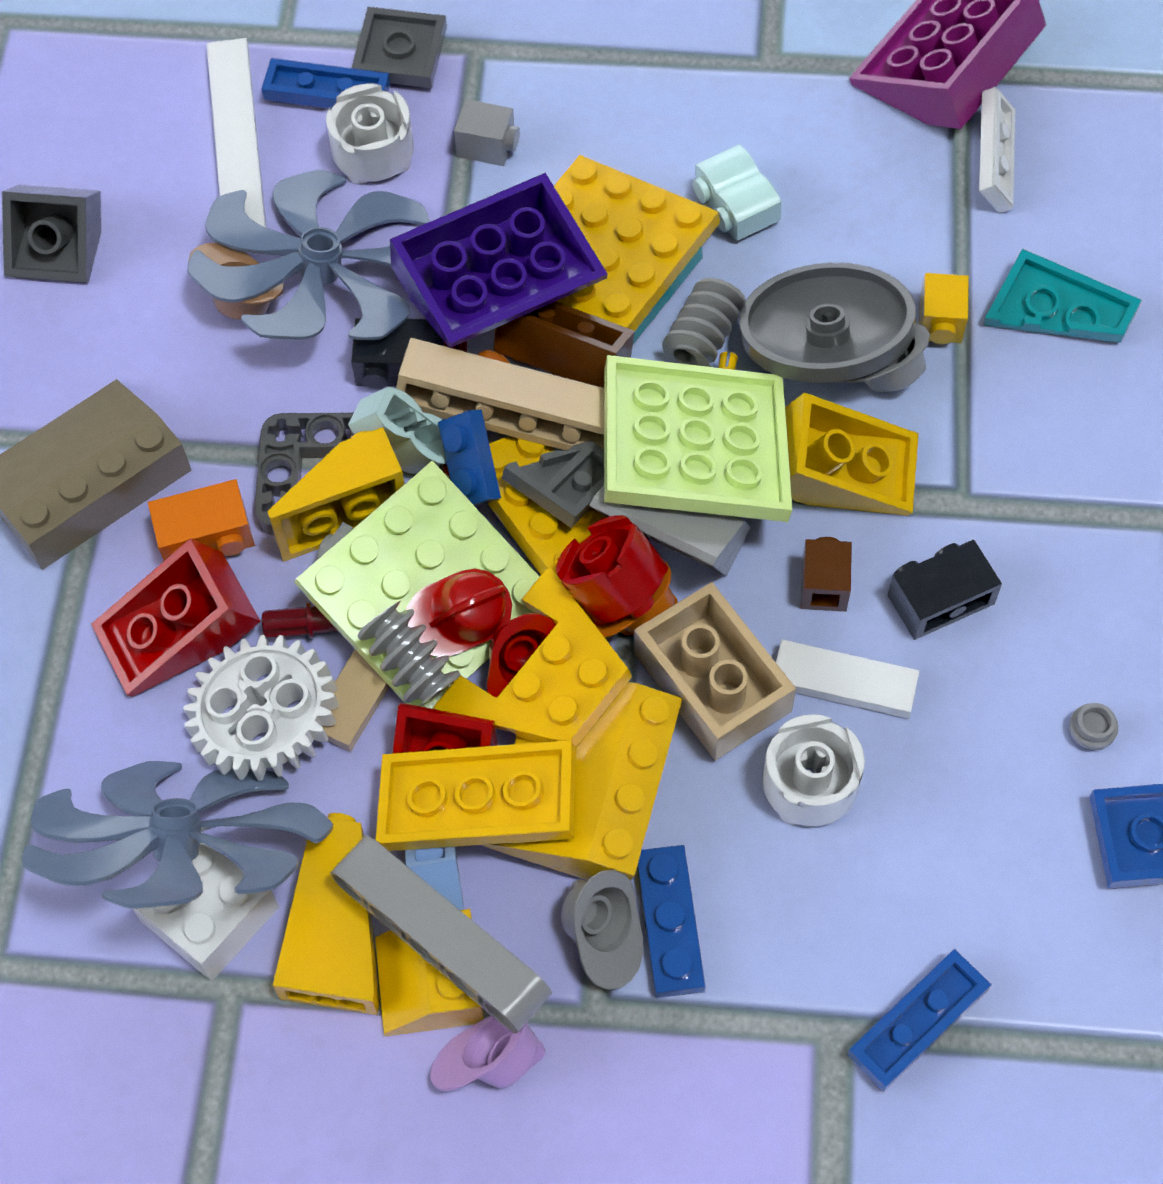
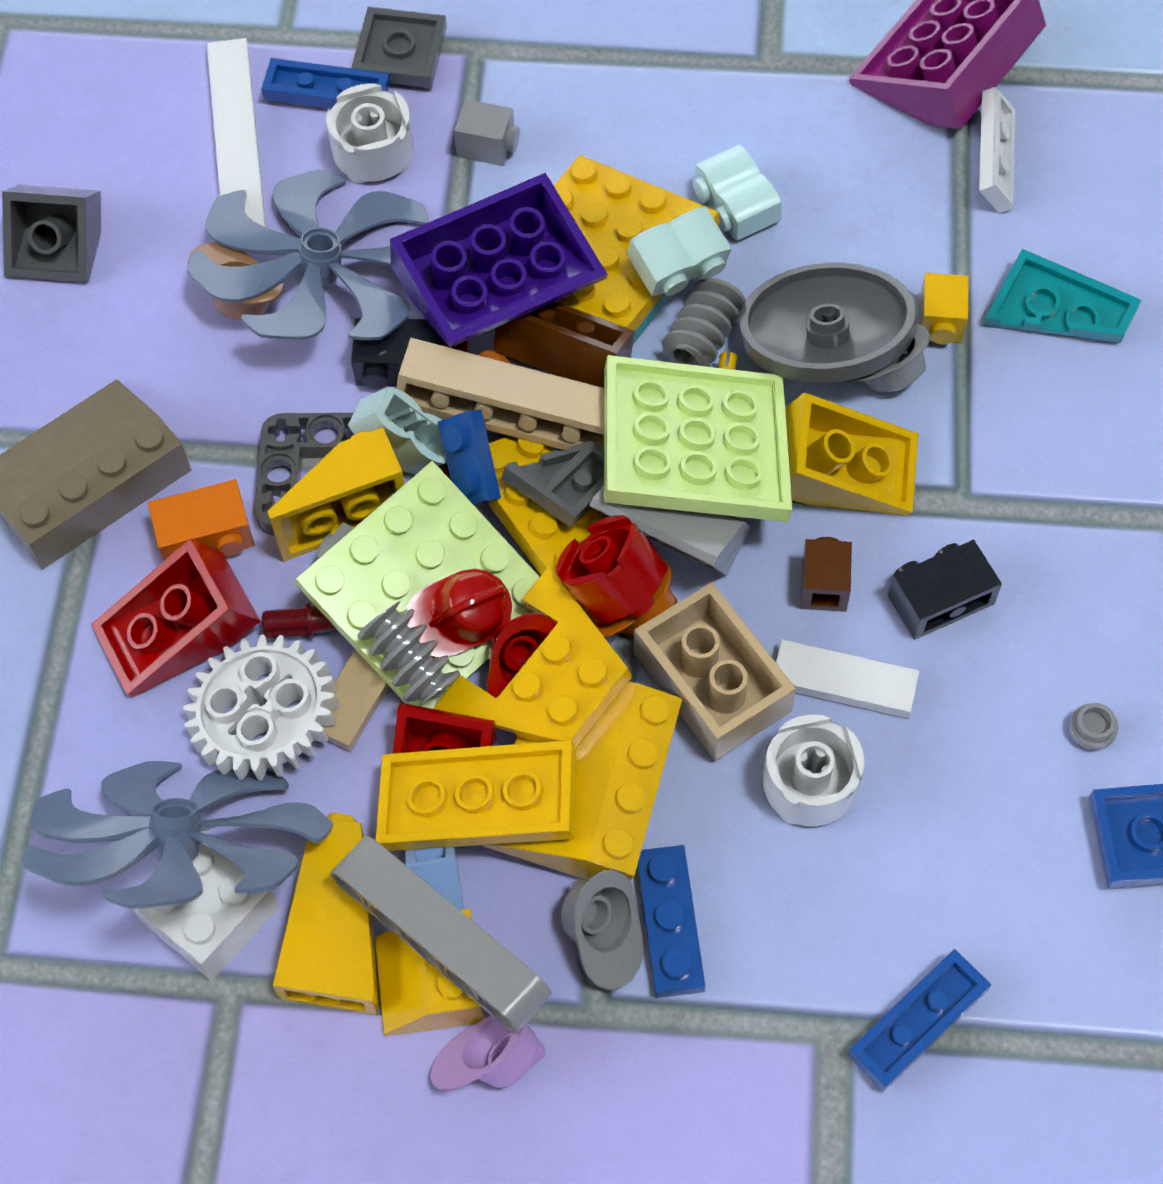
(679, 252): none -> light aqua brick

